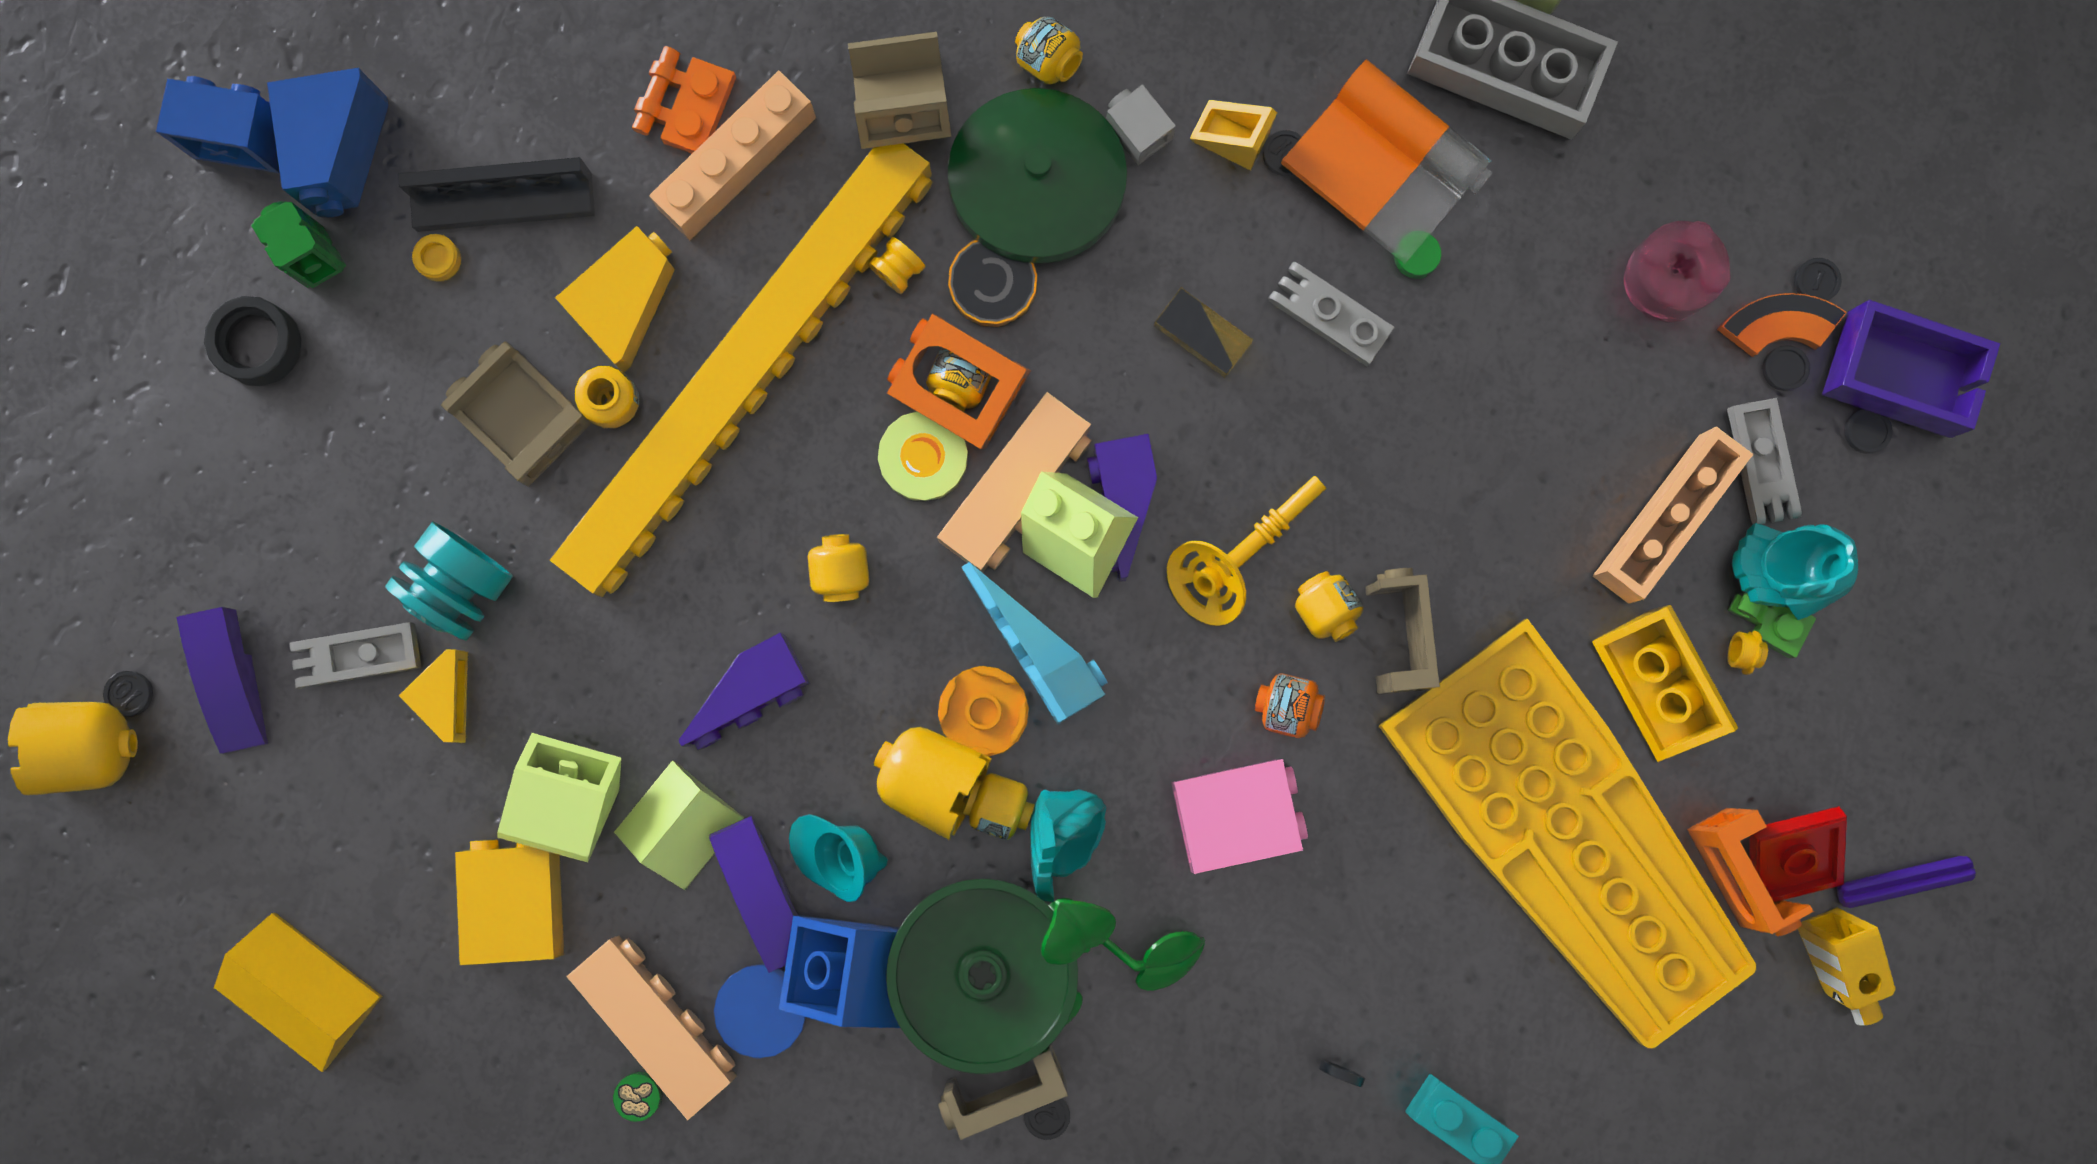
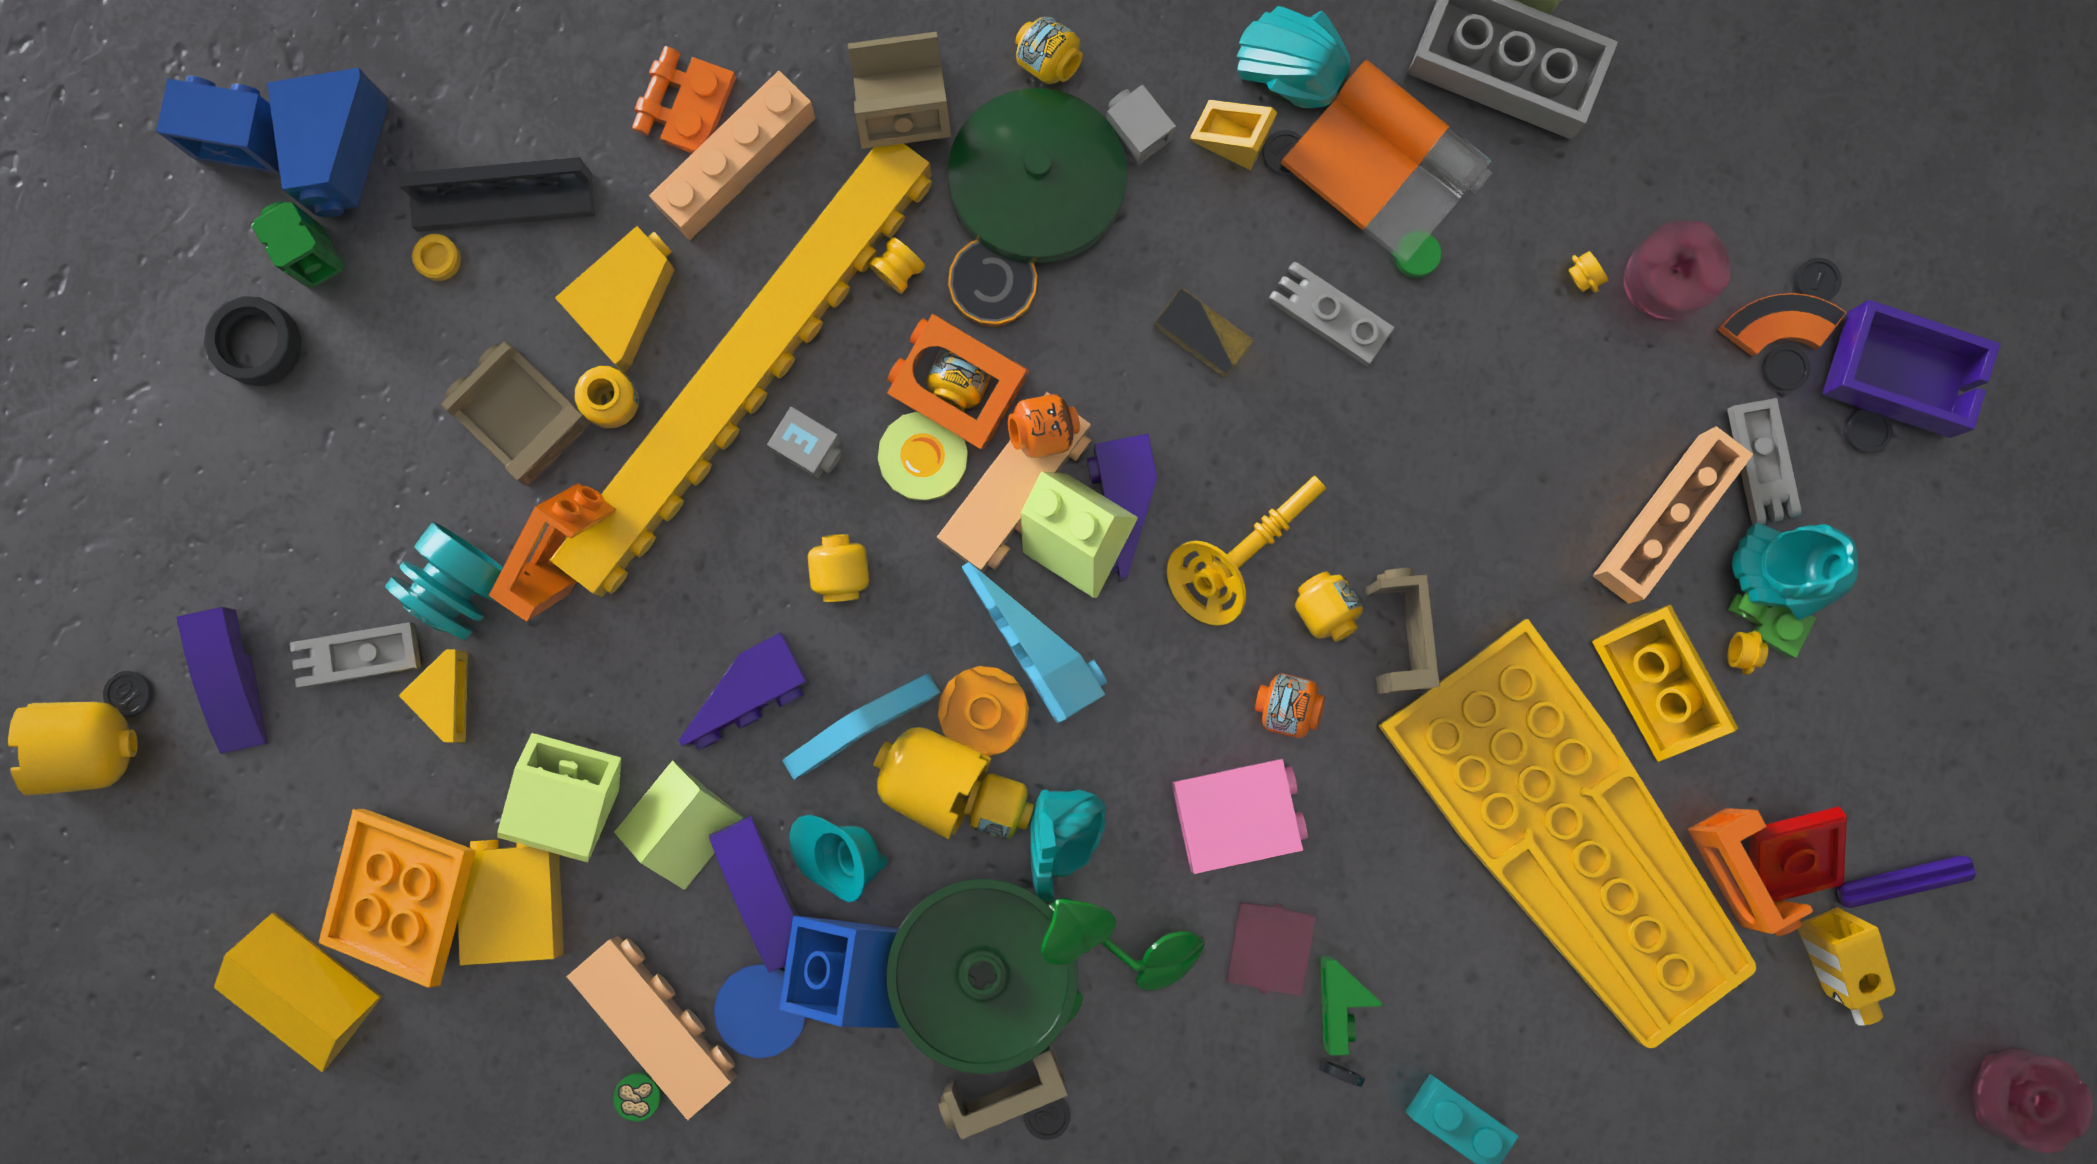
(396, 897): none -> light orange plate
(539, 584): none -> orange panel
(806, 443): none -> light grey brick
(860, 723): none -> medium azure beam
(1043, 426): none -> orange head
(1271, 948): none -> clear pink piece
(1295, 57): none -> teal hair
(1338, 993): none -> green slope
(1587, 272): none -> yellow plate
(2032, 1100): none -> clear pink brick

